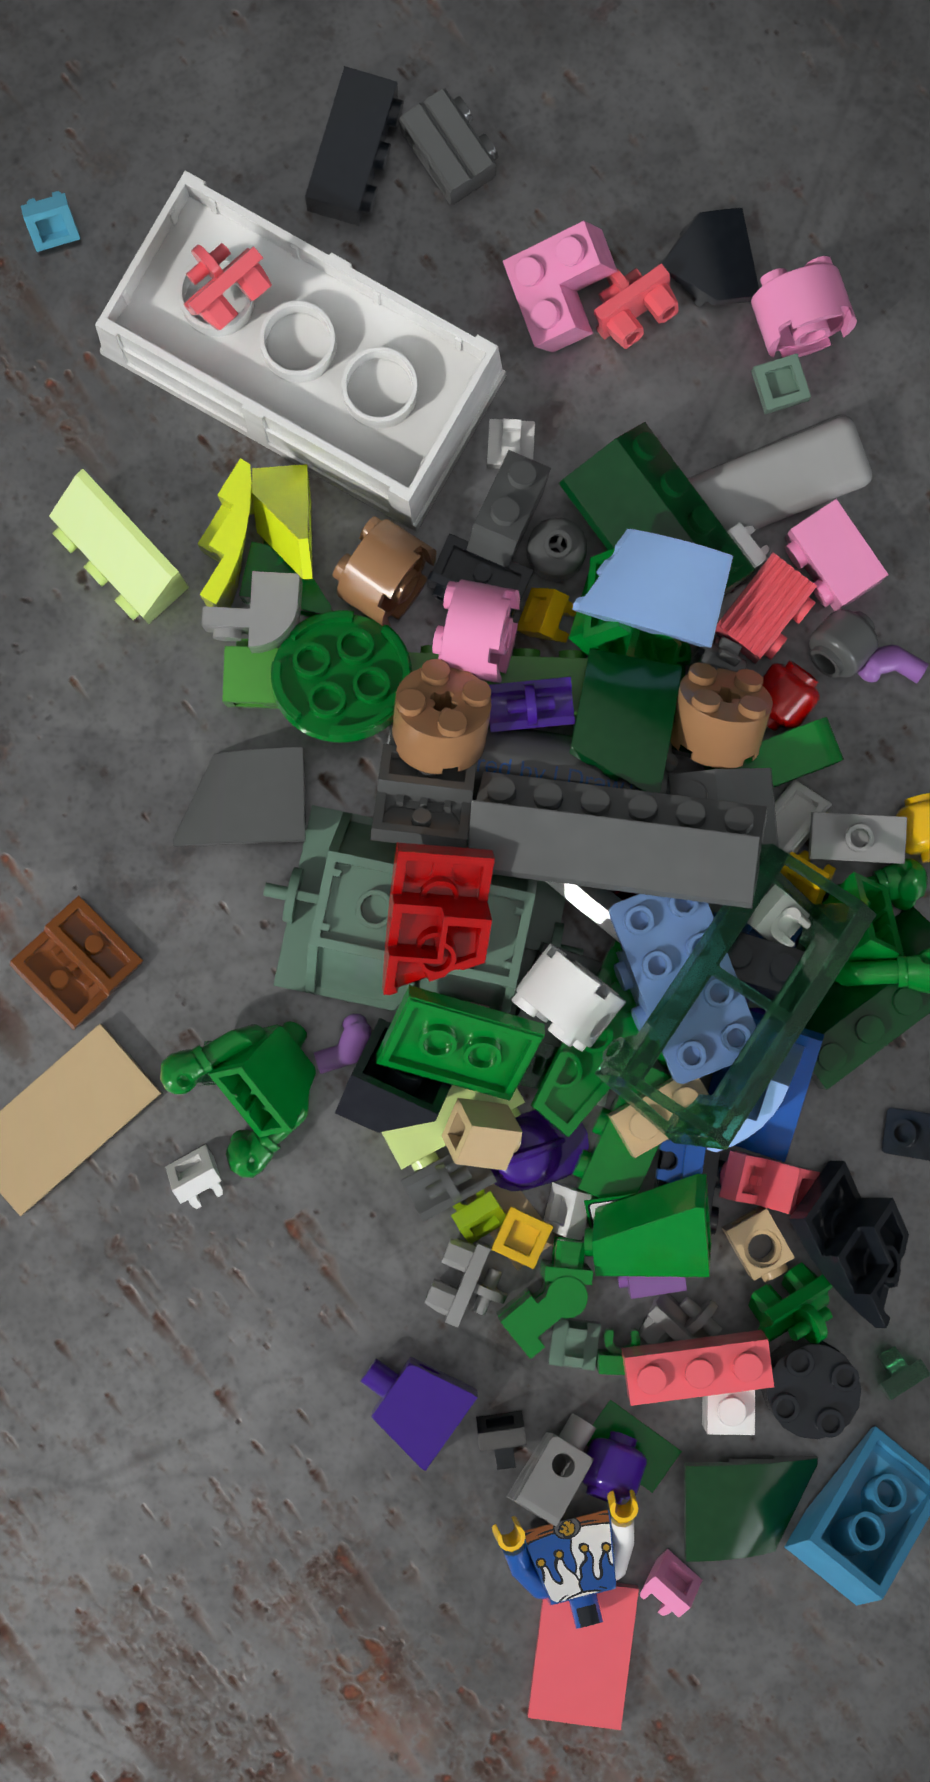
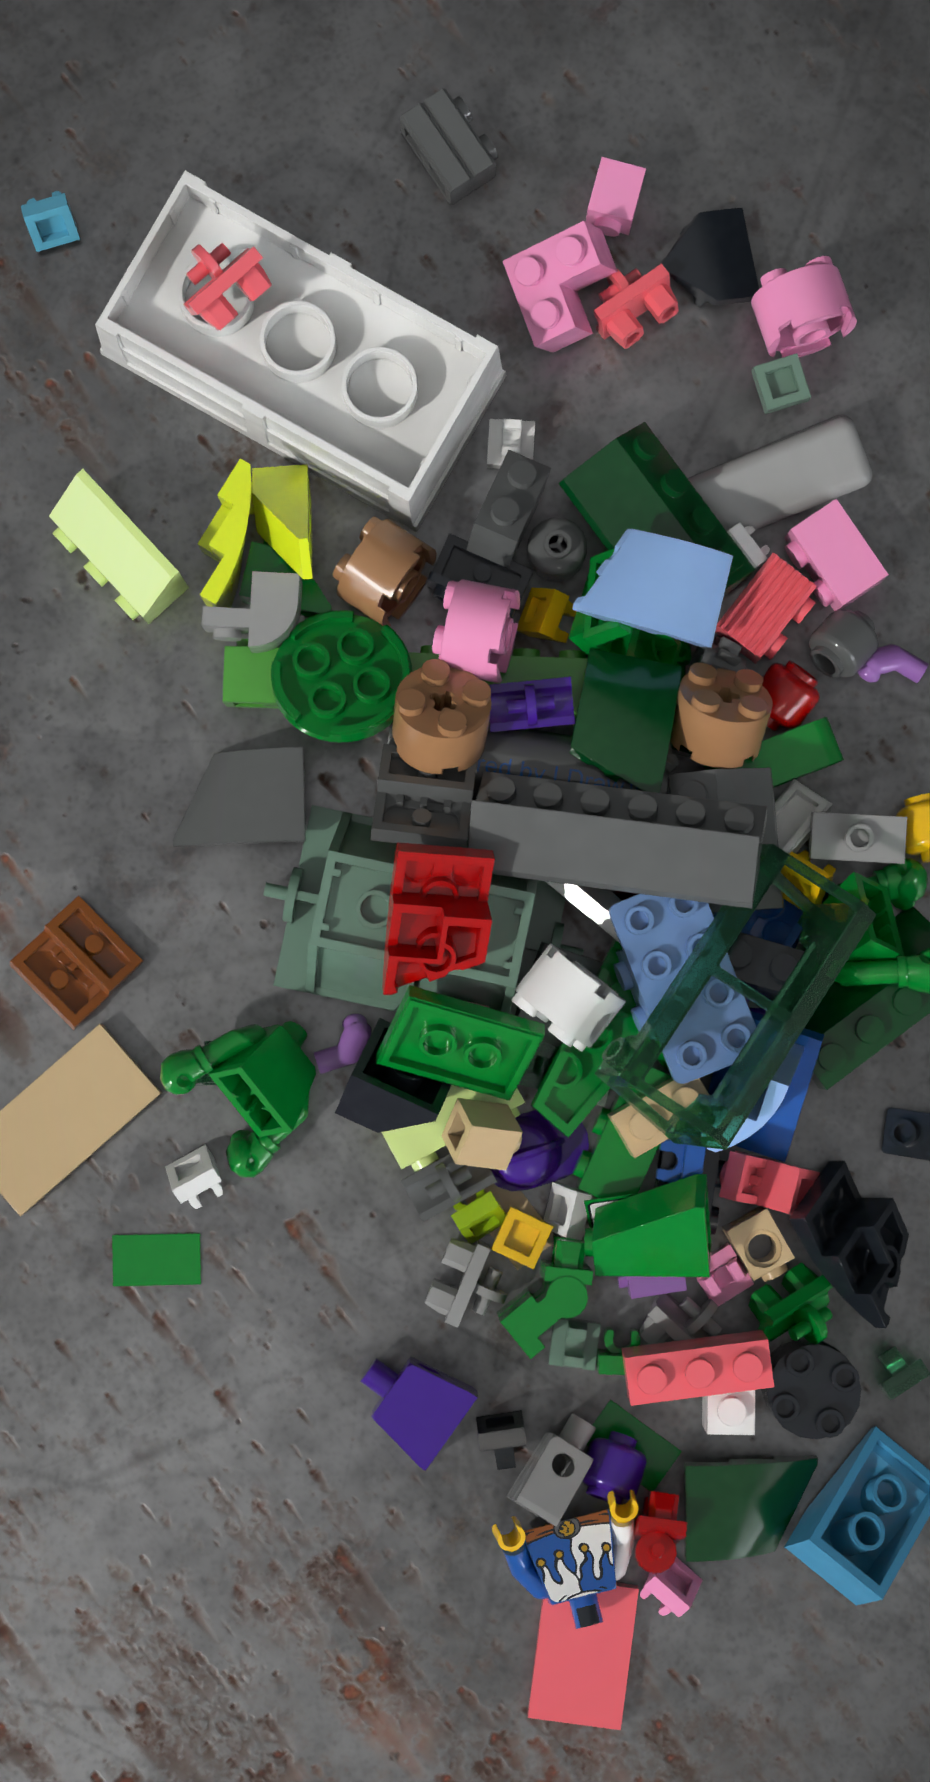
(156, 1259): none -> green sticker
(354, 146): black brick -> none
(615, 196): none -> bright pink brick
(658, 1532): none -> red hips
(726, 1276): none -> bright pink tile
(778, 917): white tile -> none

